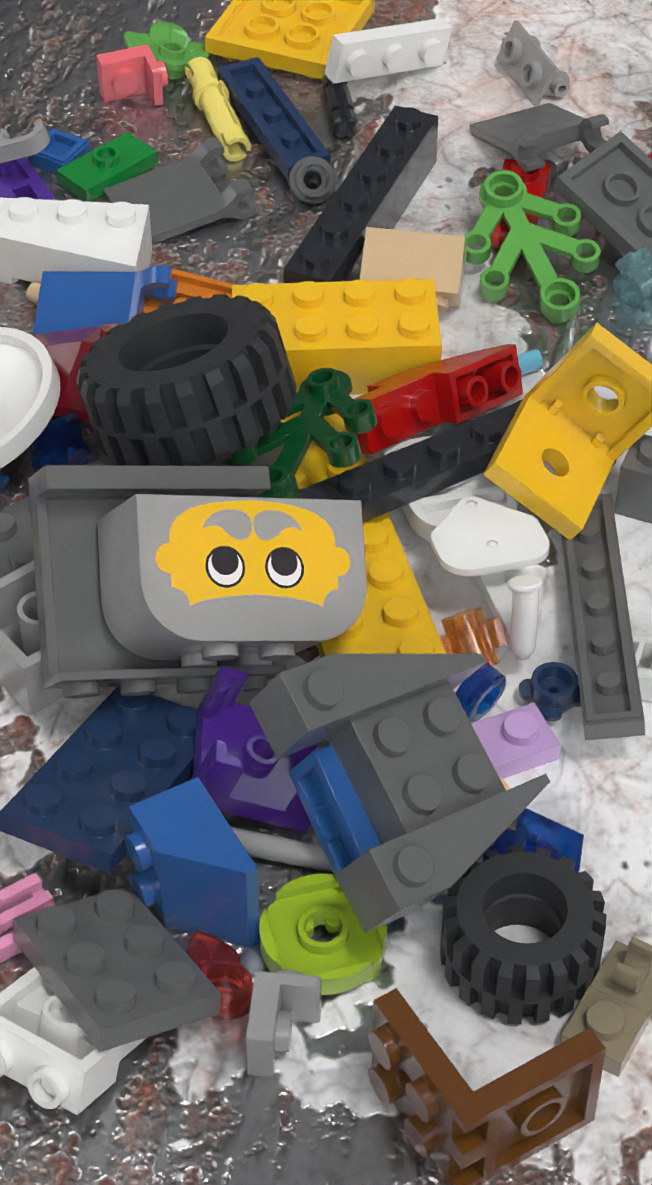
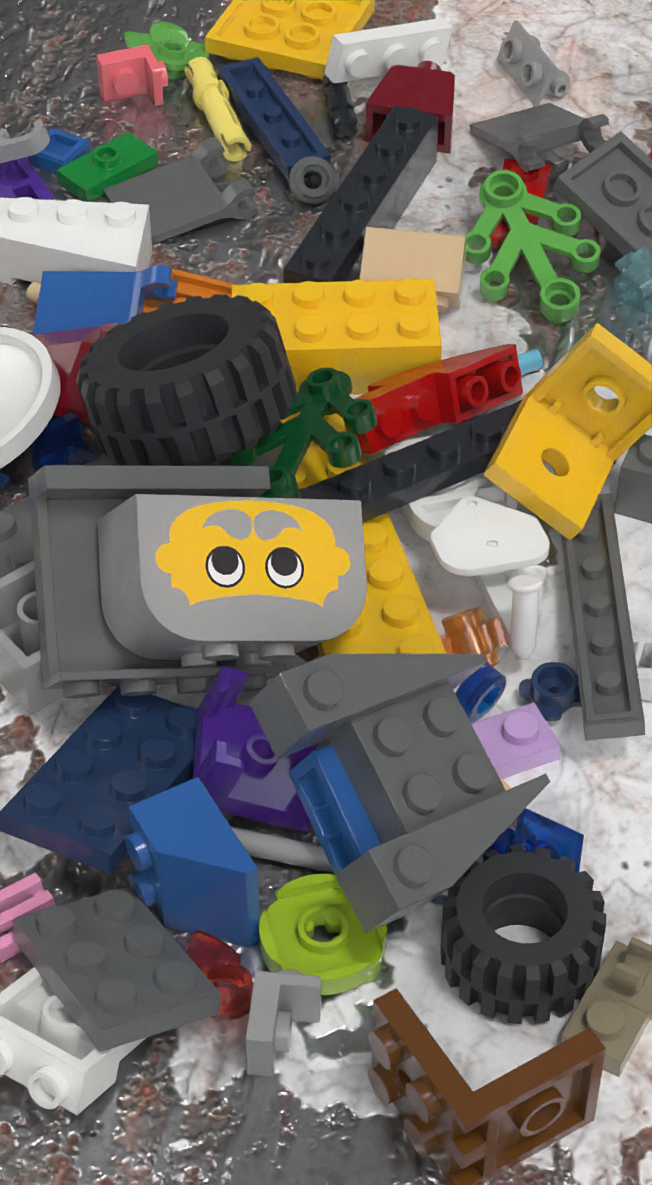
(415, 87): none -> dark red torso

